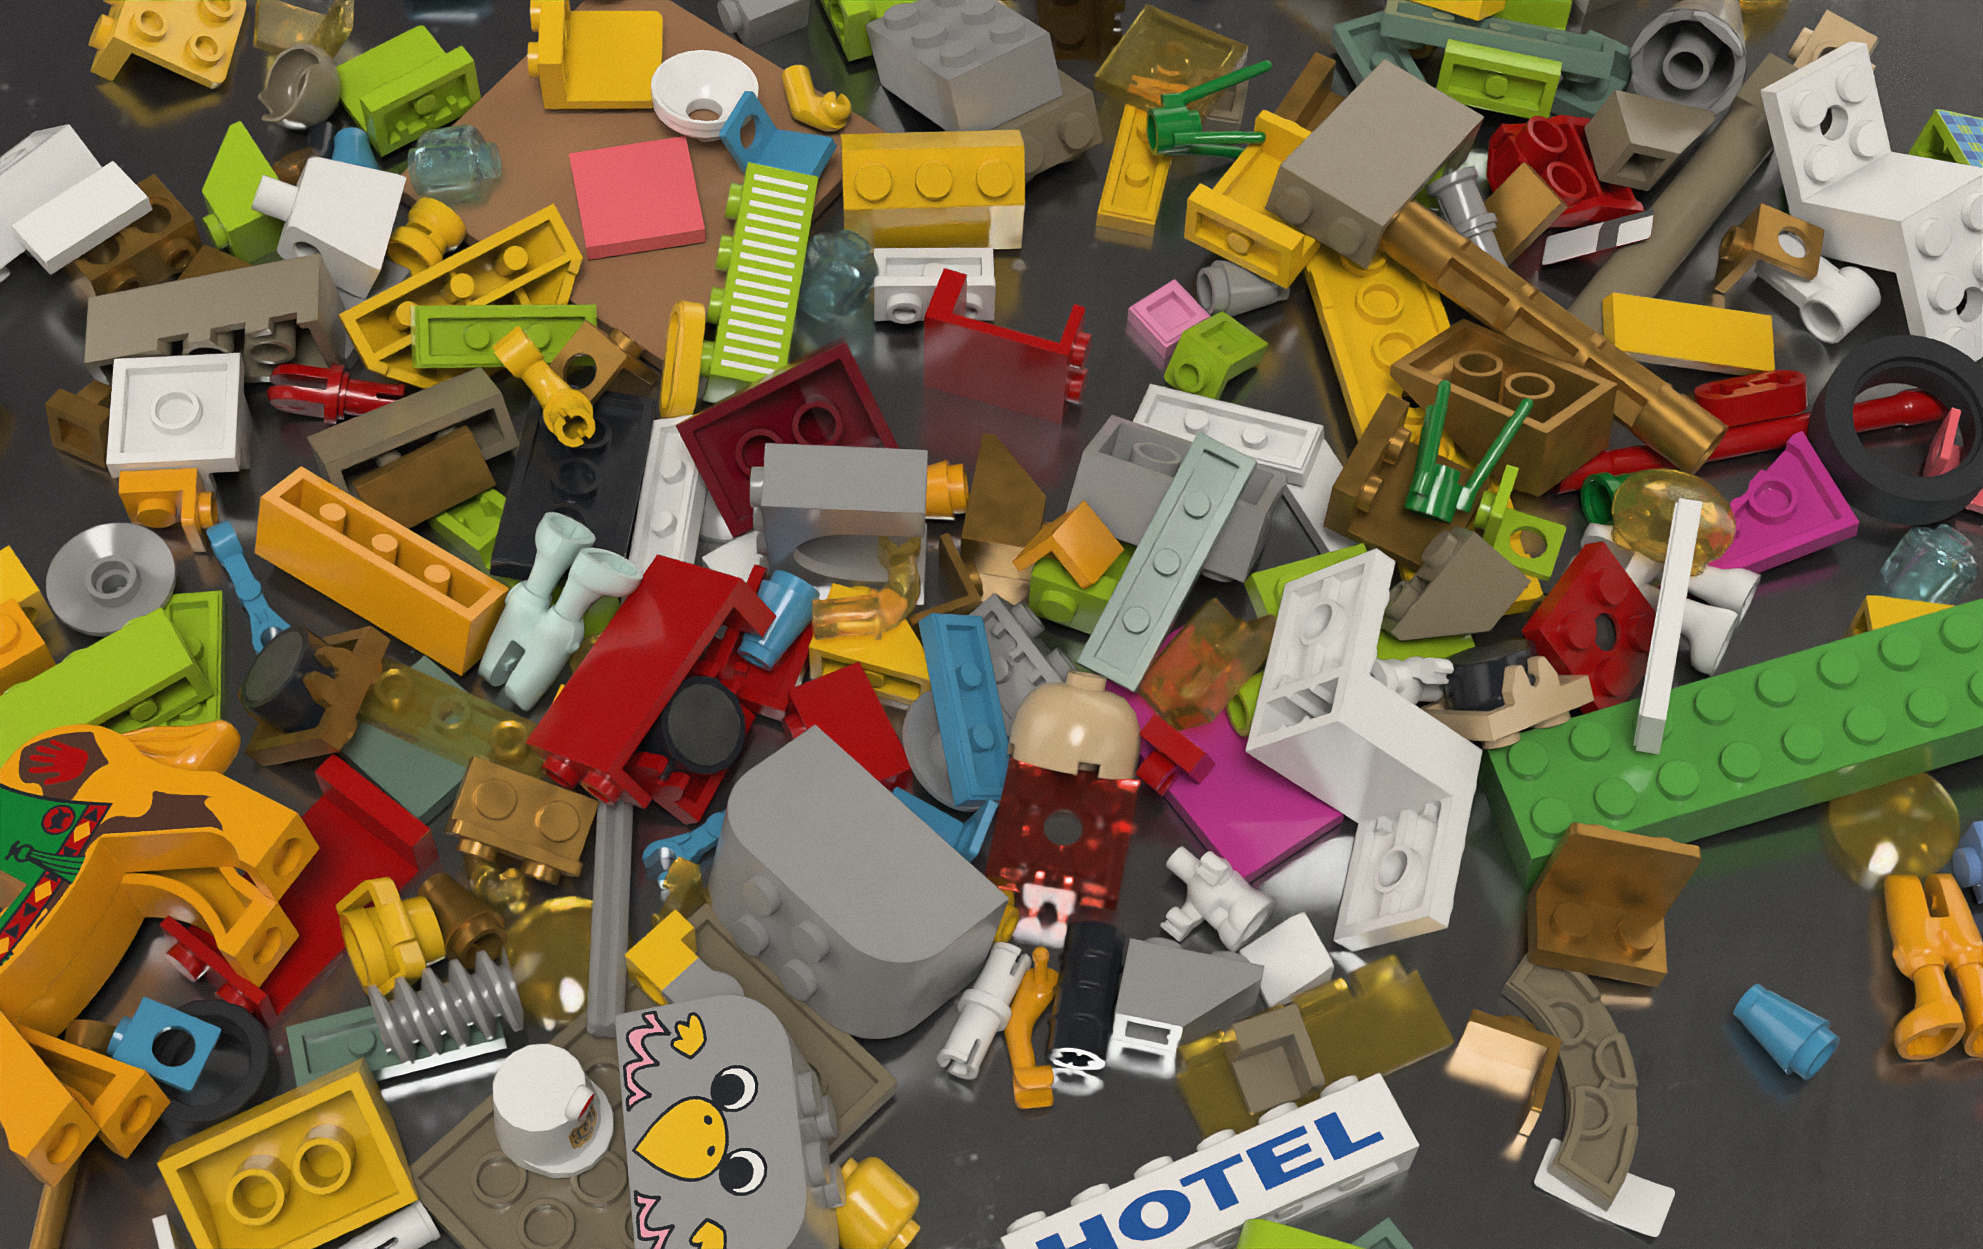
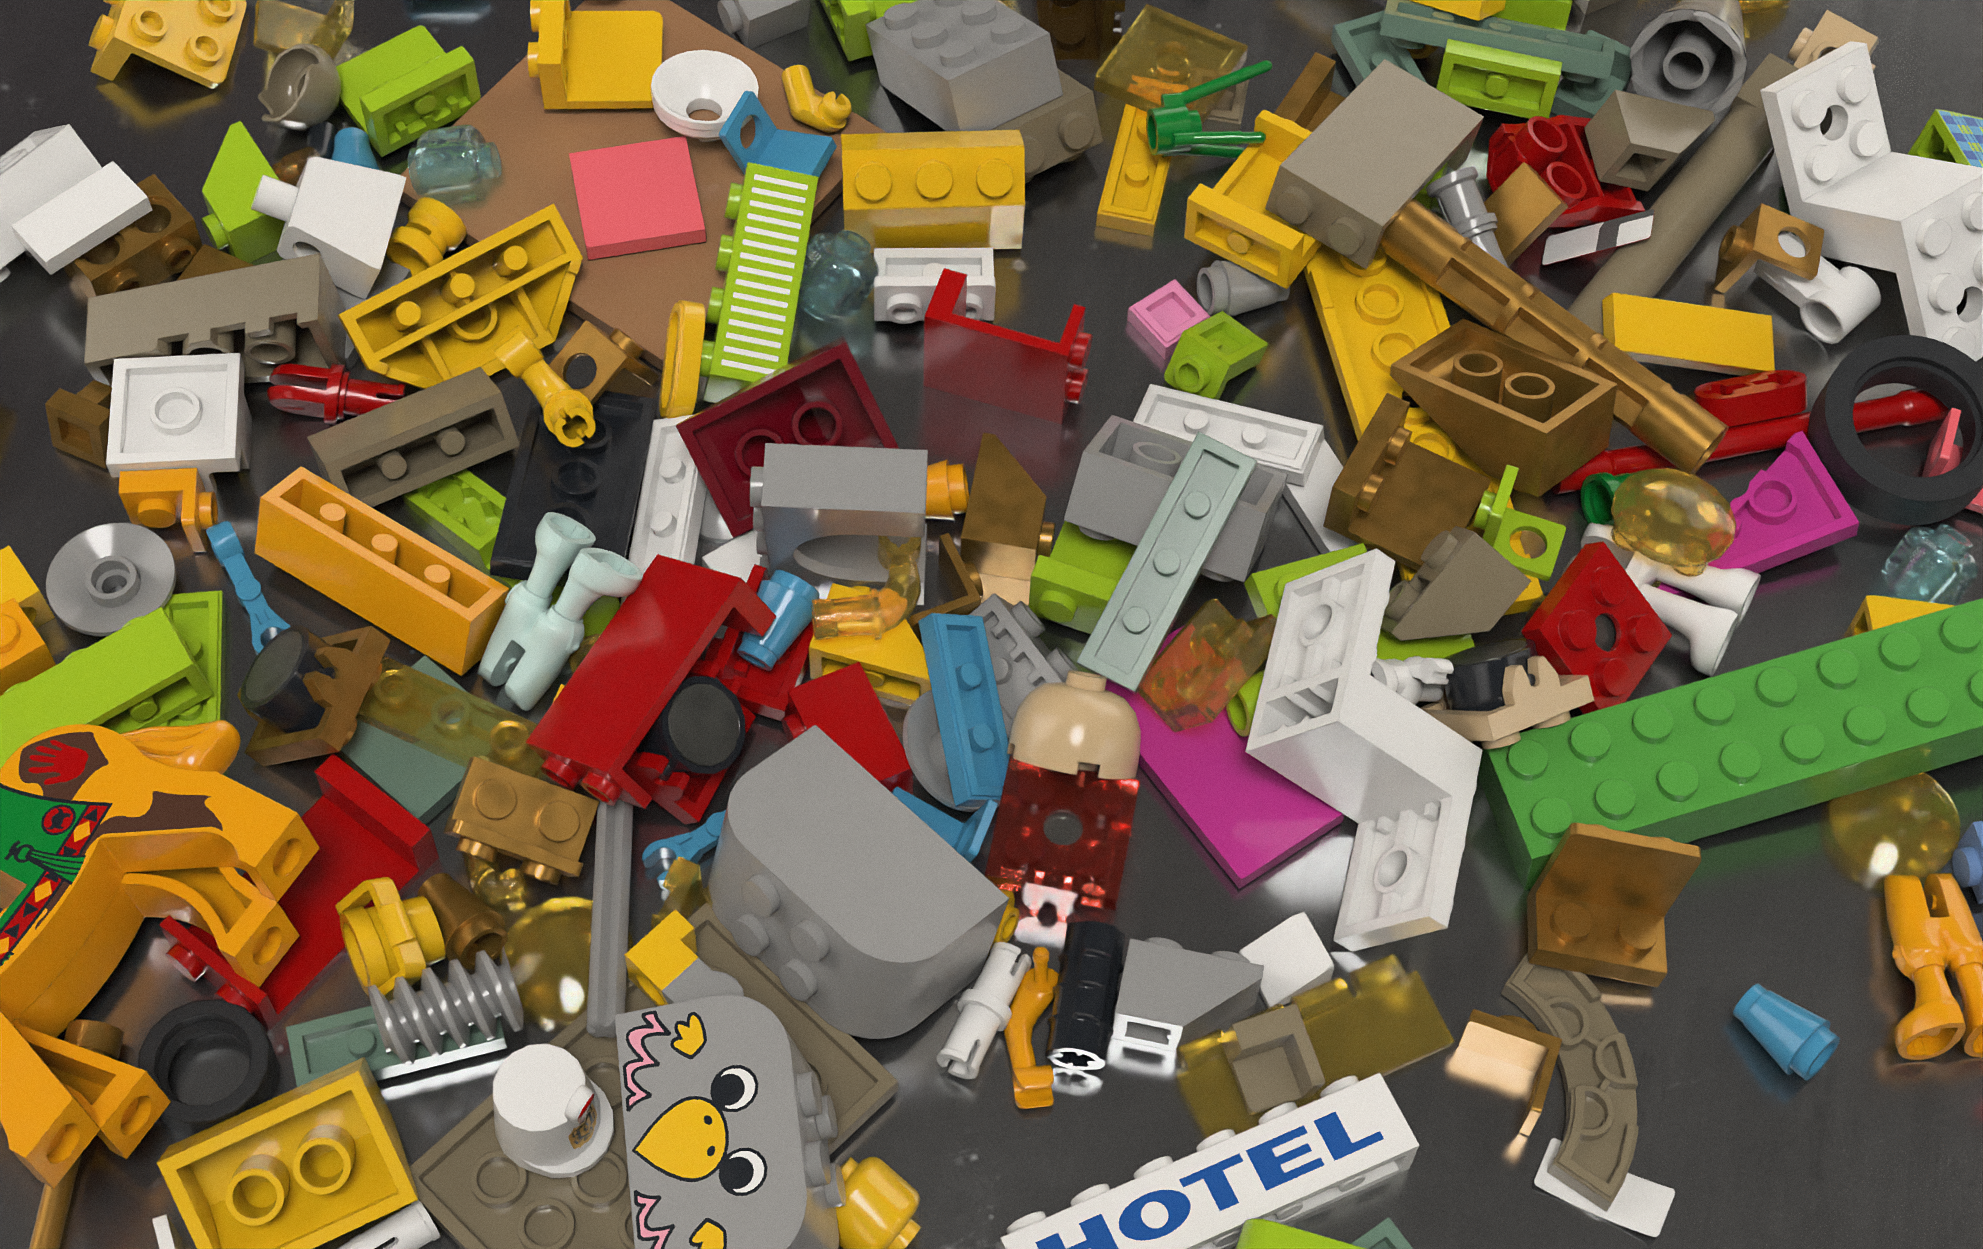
(135, 1038): dark azure bracket -> none
(427, 479): pearl gold tile -> none
(465, 333): lime tile -> none
(1076, 541): light orange panel -> none
(1171, 755): red tile -> none
(1217, 896): white piece -> none
(1435, 487): green plant -> none
(1667, 626): white tile -> none

